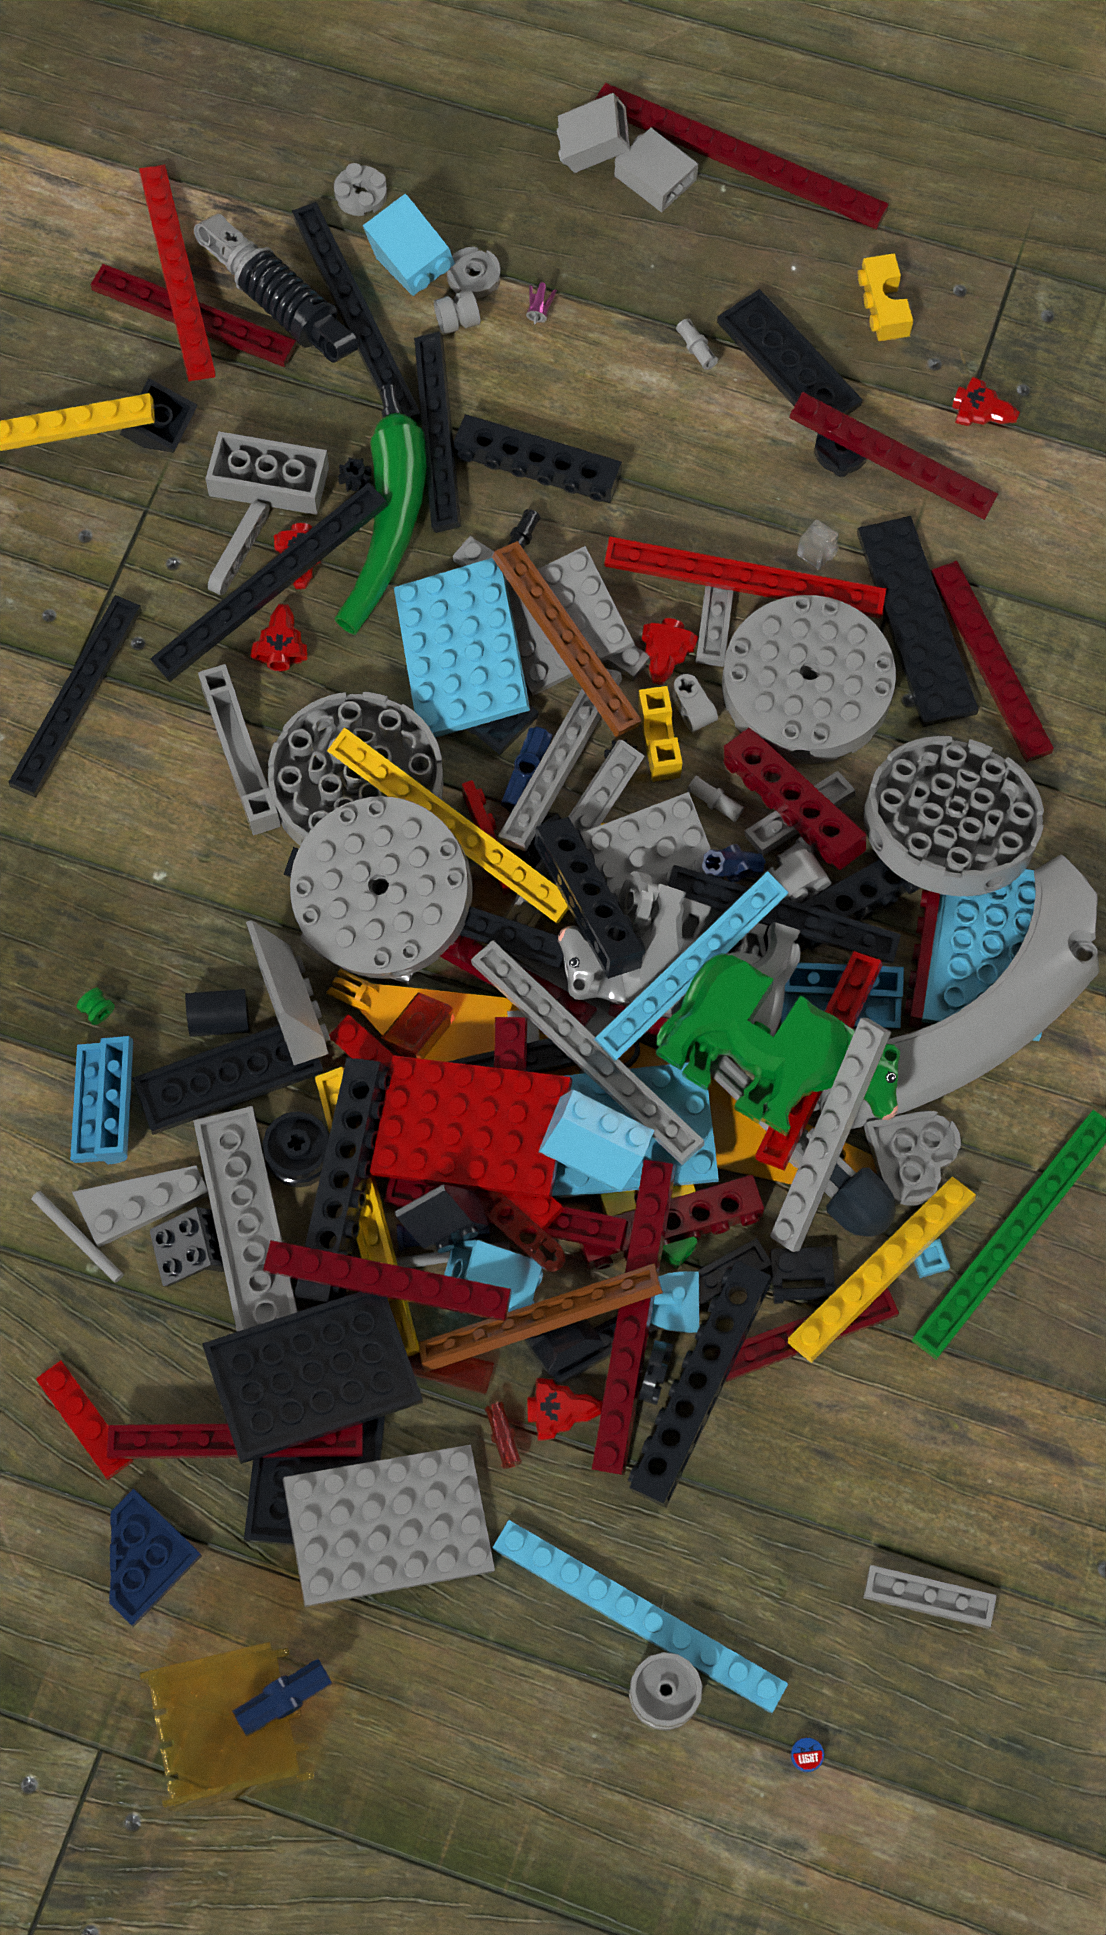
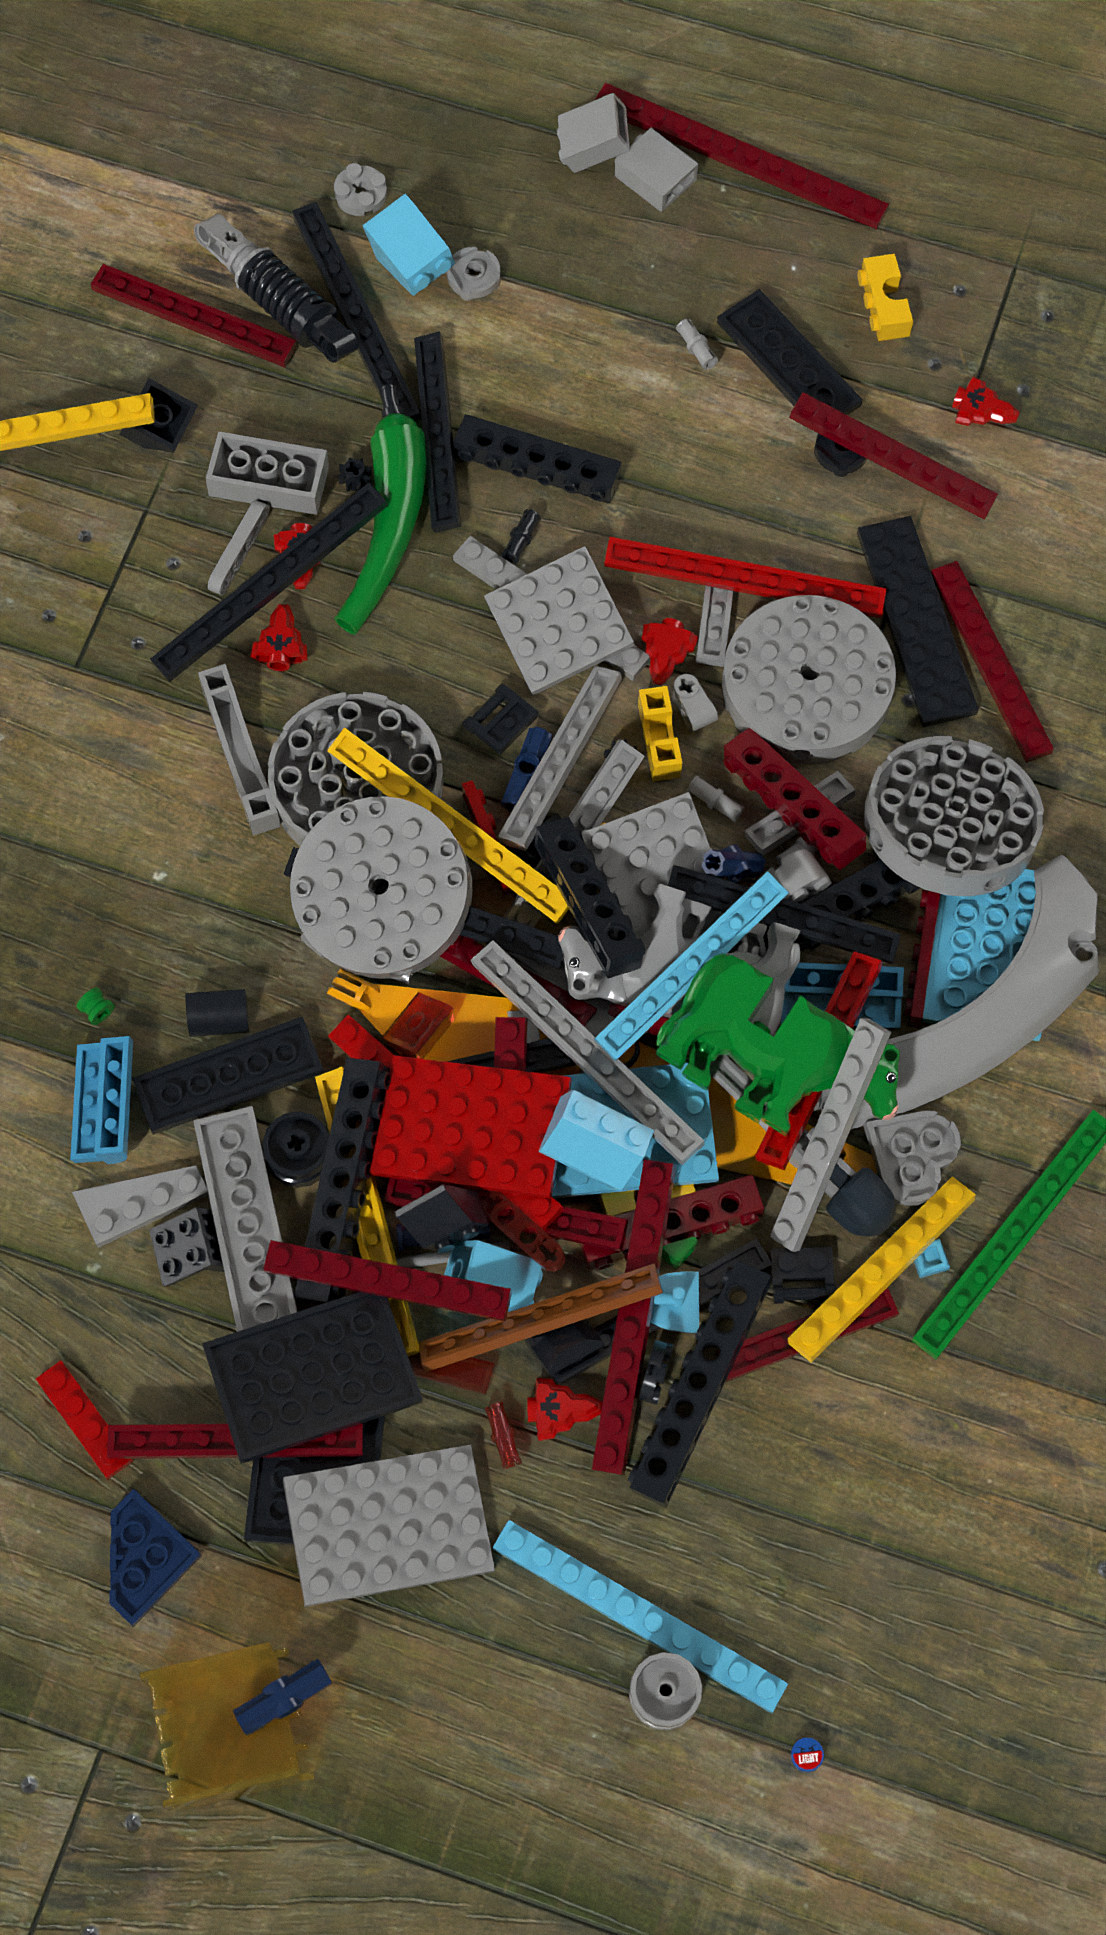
(75, 696): black plate -> none
(76, 1236): light grey bar -> none
(177, 273): red plate -> none
(289, 995): light grey slope -> none
(457, 312): light grey wheel -> none
(461, 648): medium azure plate -> none
(537, 310): flat silver piece -> none
(566, 639): dark orange plate -> none
(637, 899): light grey plate -> none
(818, 544): clear brick -> none
(929, 1596): light grey plate -> none

